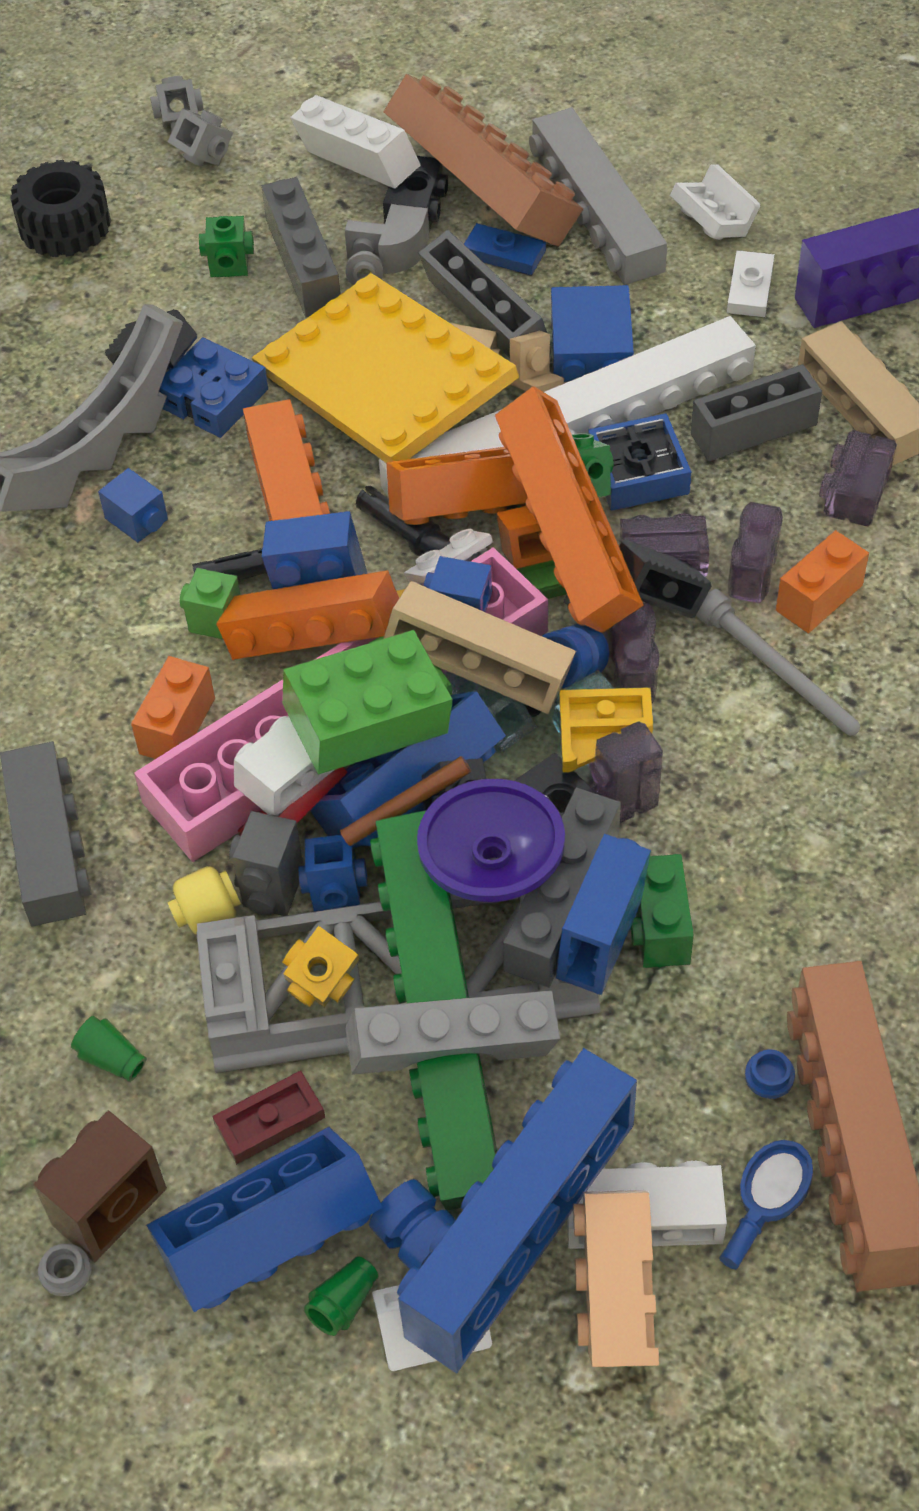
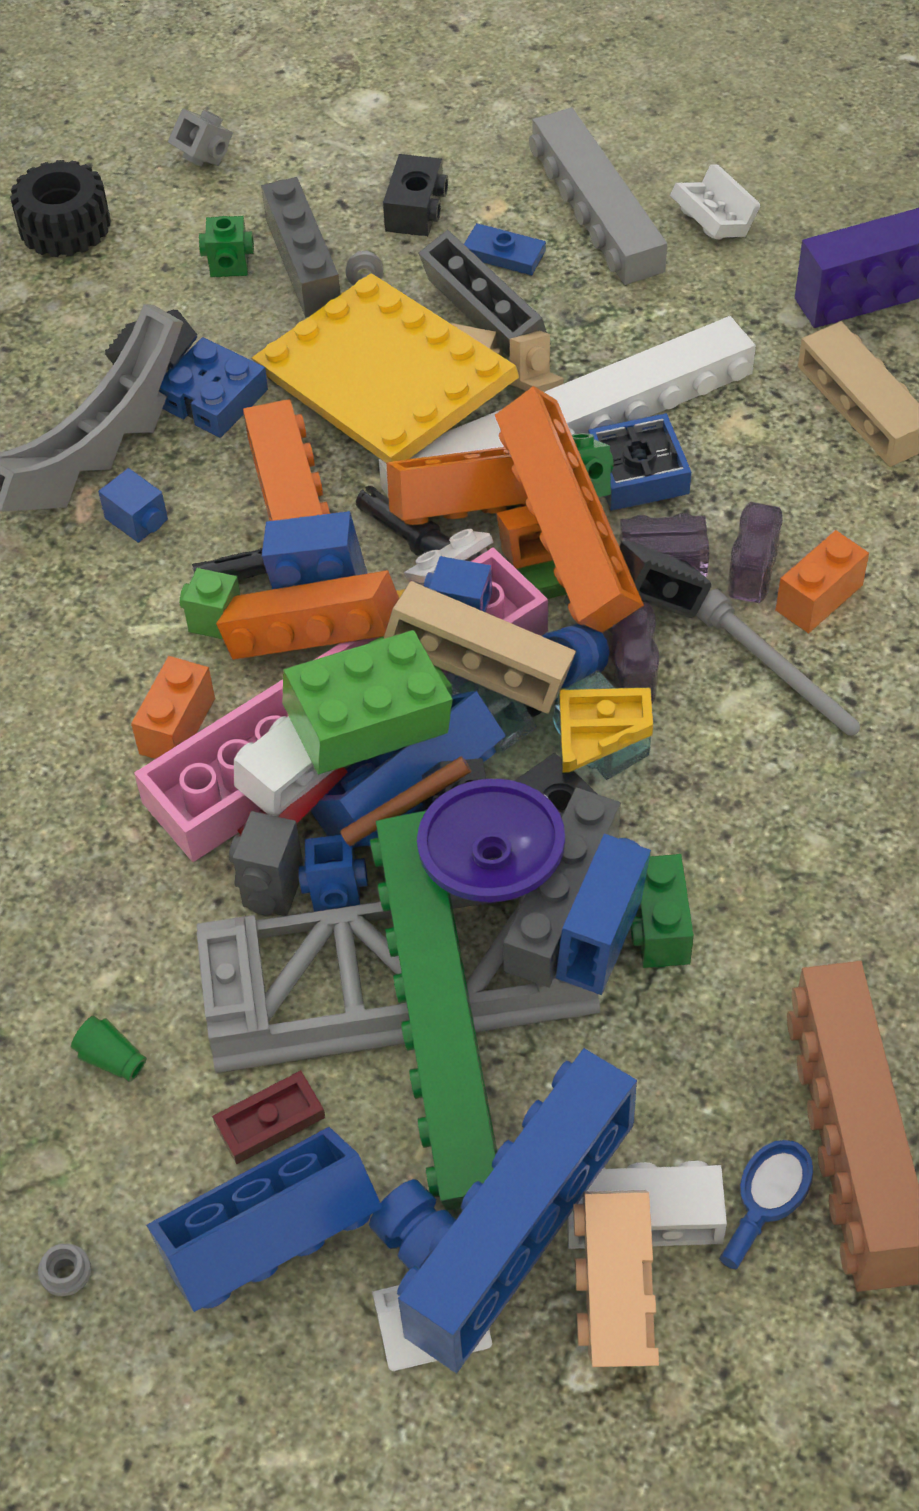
(43, 834): dark grey brick -> none
(100, 1185): reddish brown brick -> none
(175, 89): light grey brick -> none
(203, 898): light yellow head -> none
(325, 951): yellow brick -> none
(340, 1297): green cone -> none
(355, 141): white brick -> none
(393, 242): light grey brick -> none
(413, 1032): light grey arch -> none
(483, 159): nougat brick -> none
(589, 328): blue brick -> none
(628, 769): brick -> none
(750, 283): white plate -> none
(755, 412): dark grey brick -> none
(770, 1074): blue plate -> none
(858, 477): clear purple brick -> none

